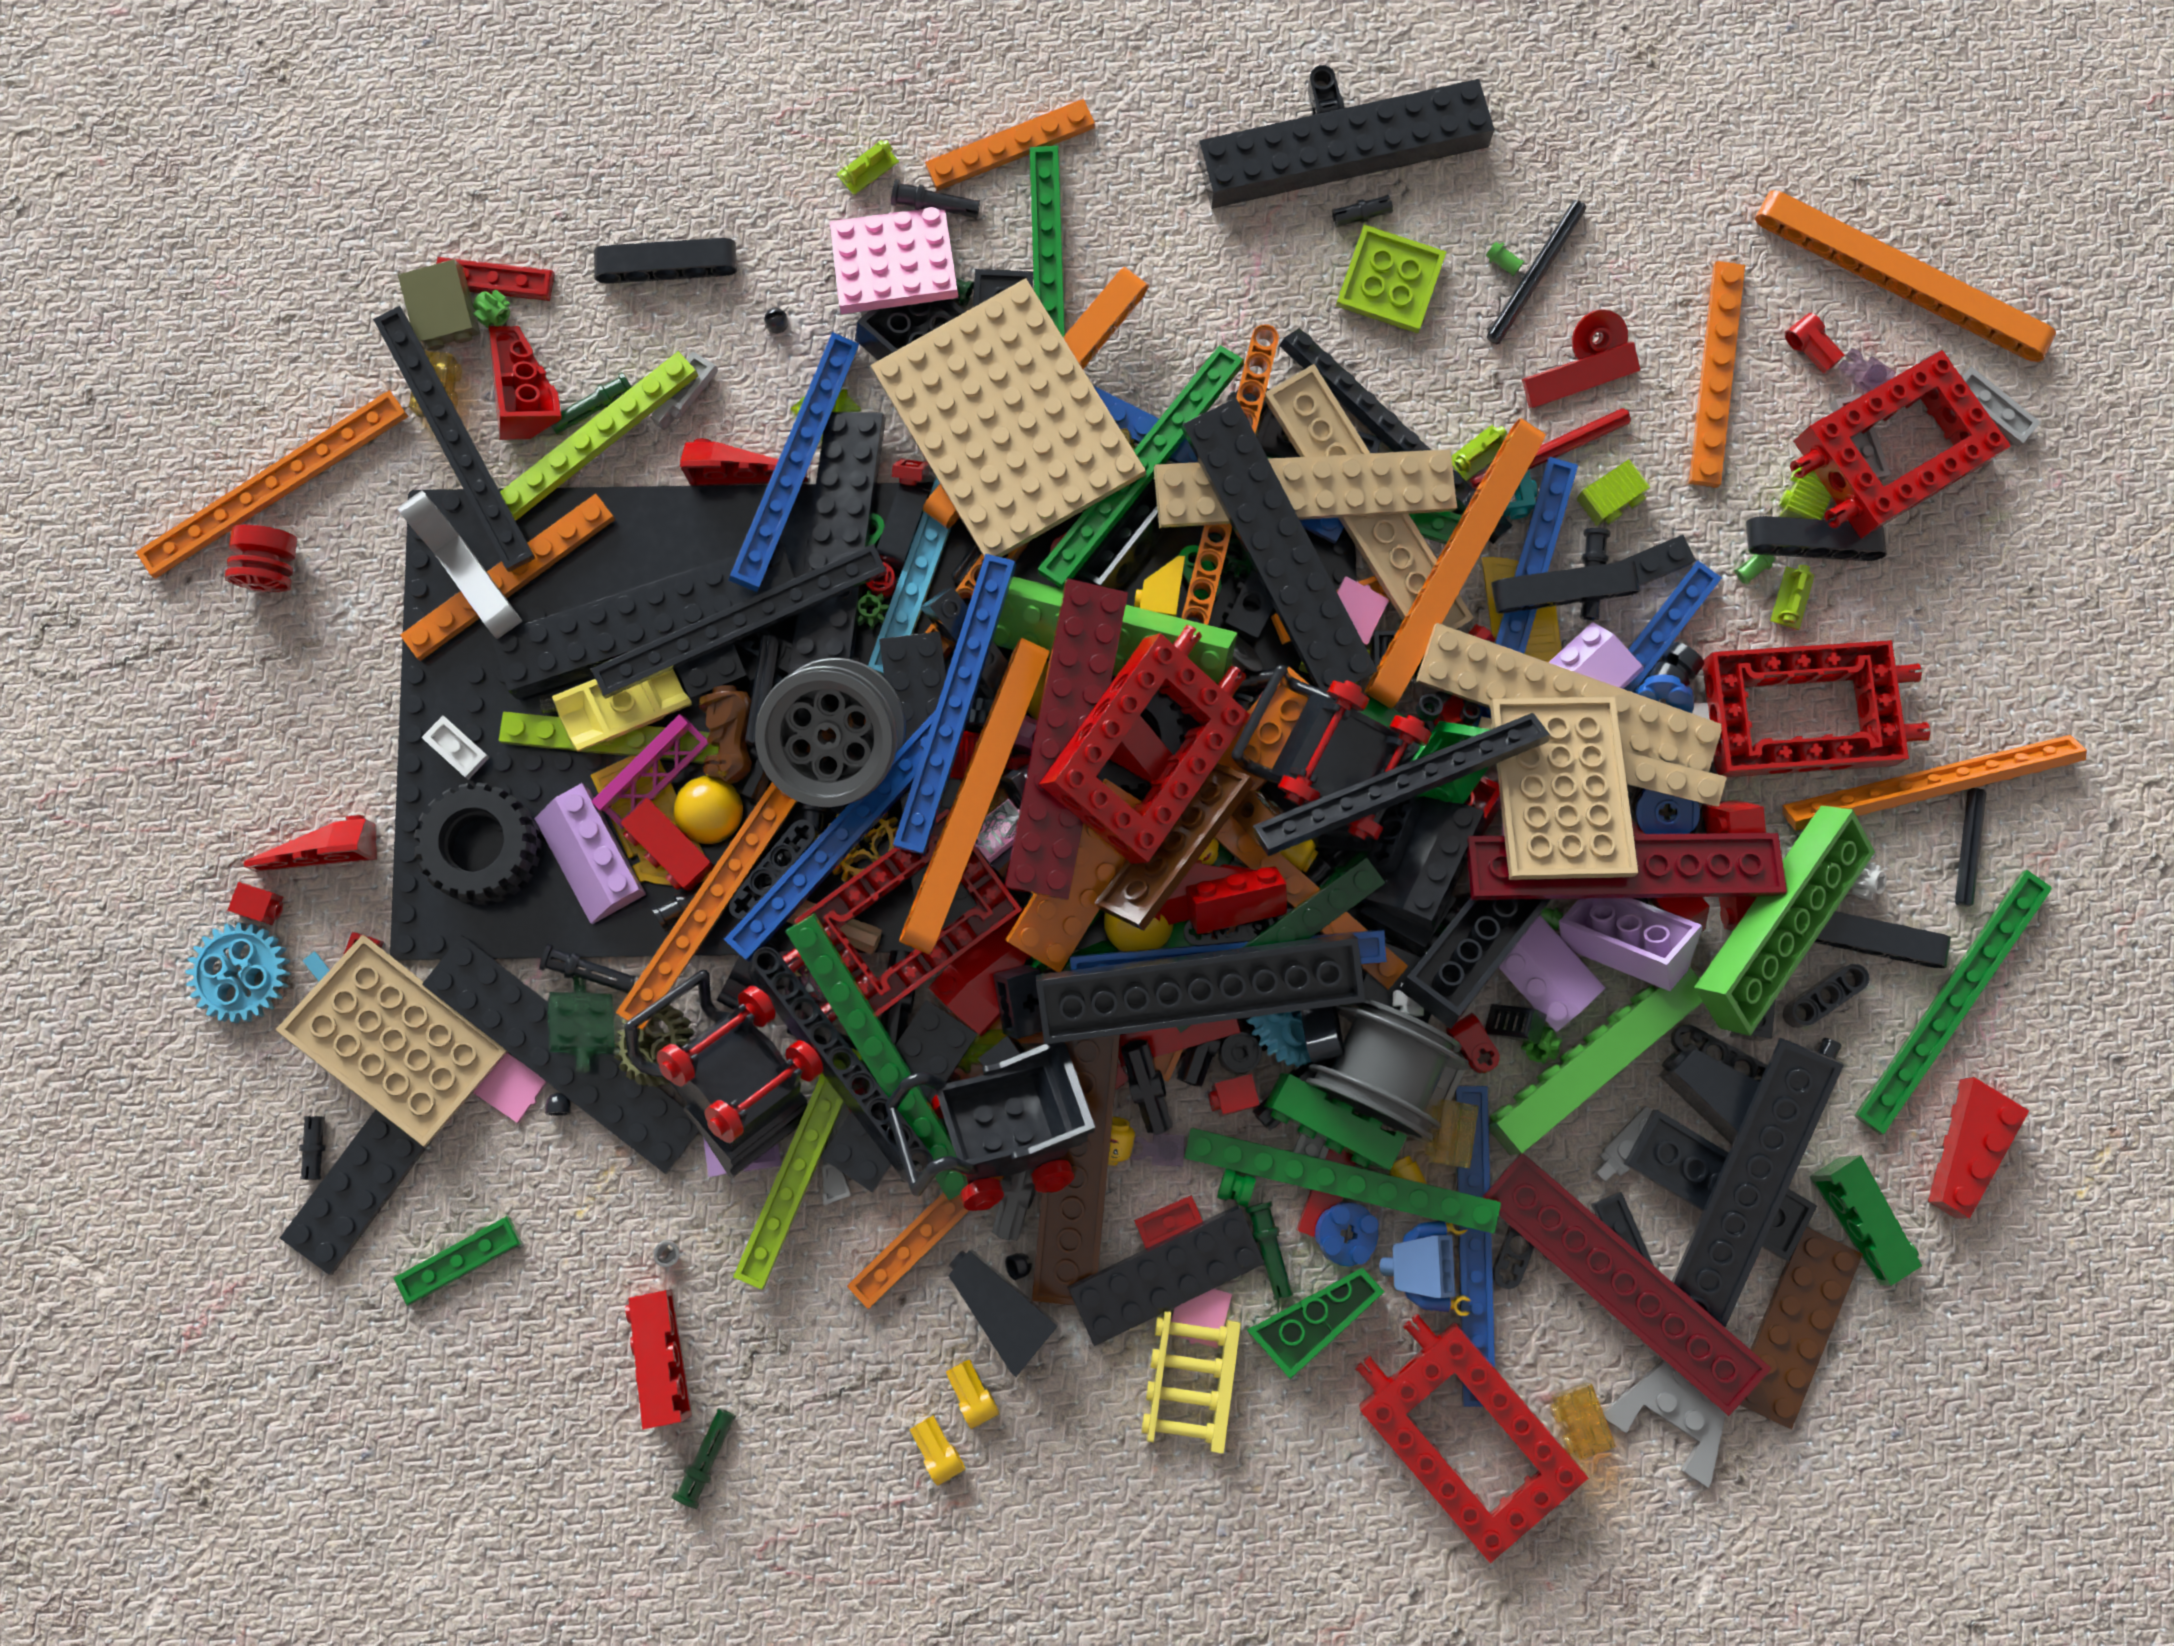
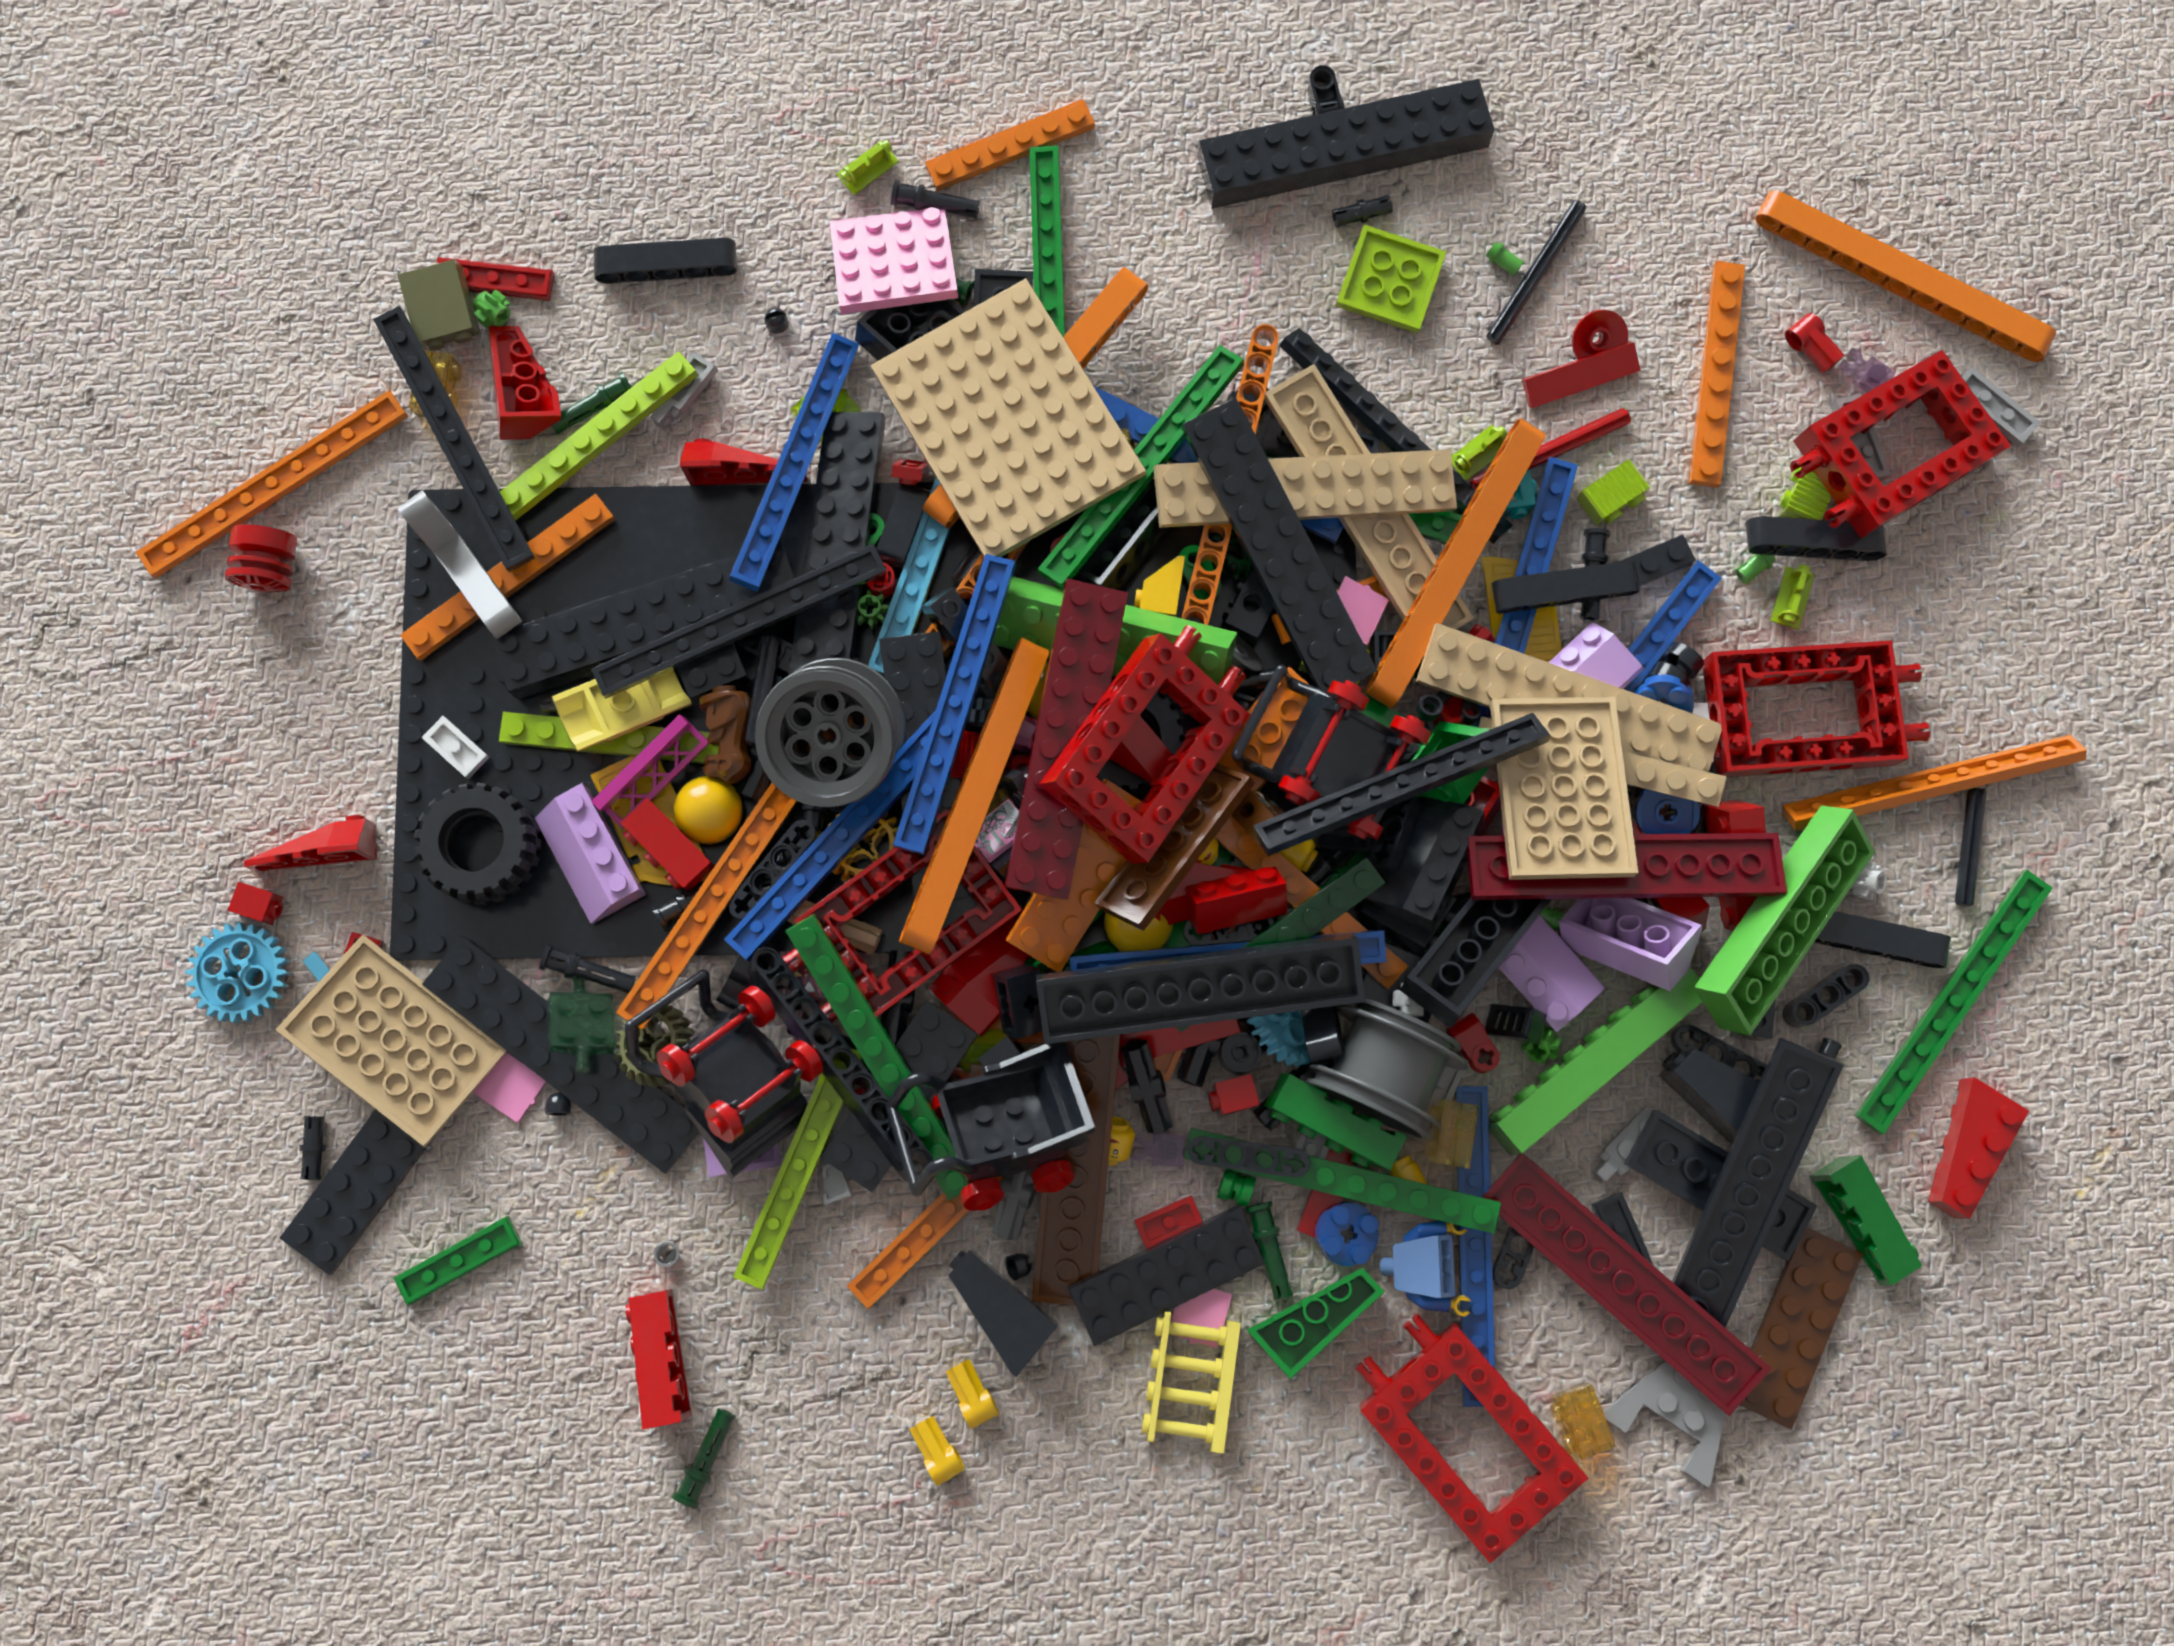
(1249, 1153): none -> black beam

